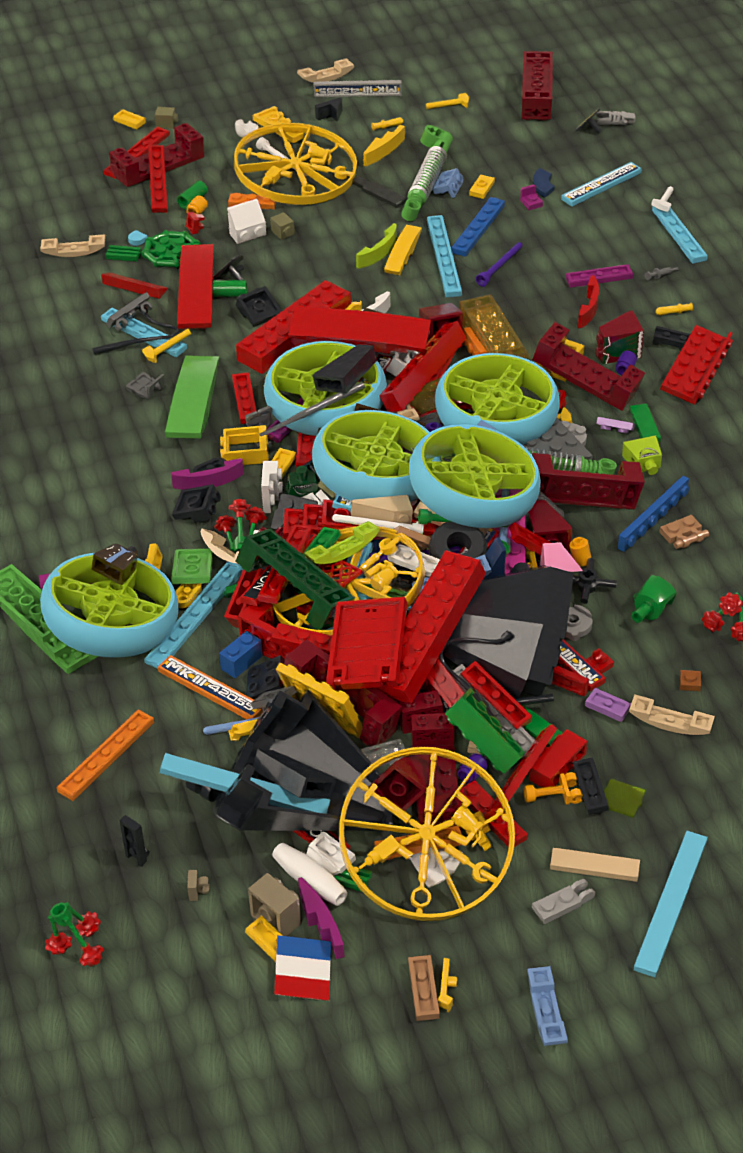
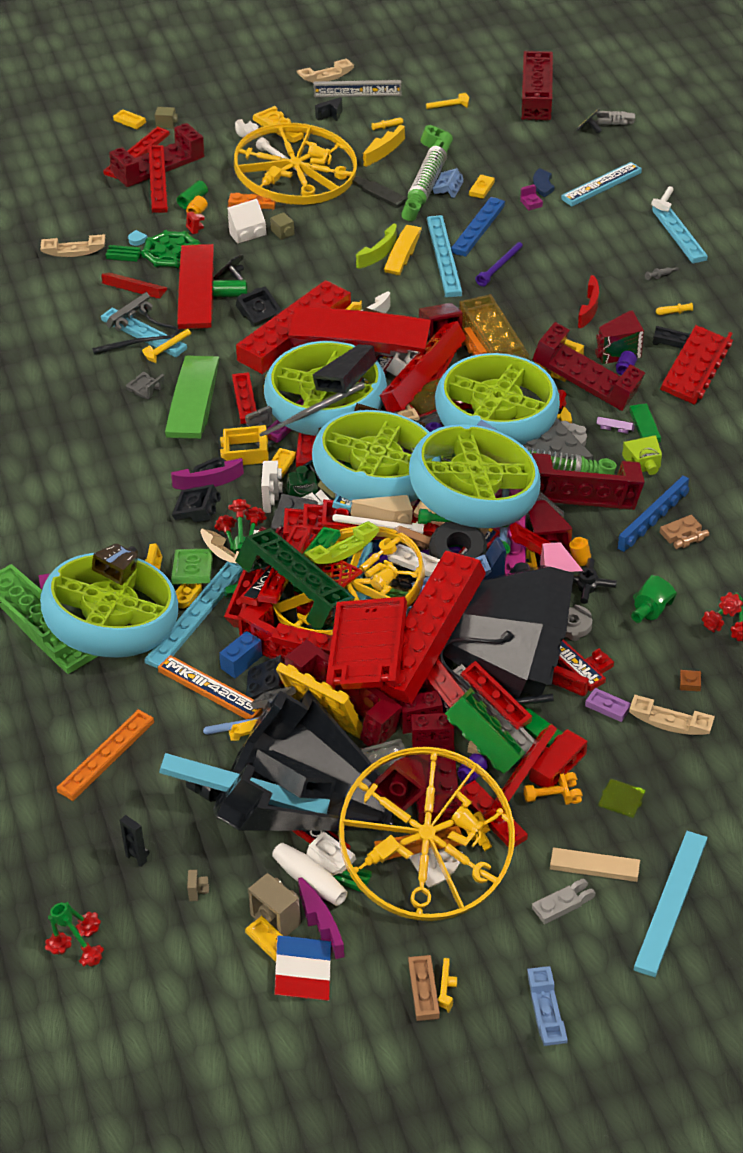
(590, 786): black plate -> none
(602, 275): magenta tile -> none

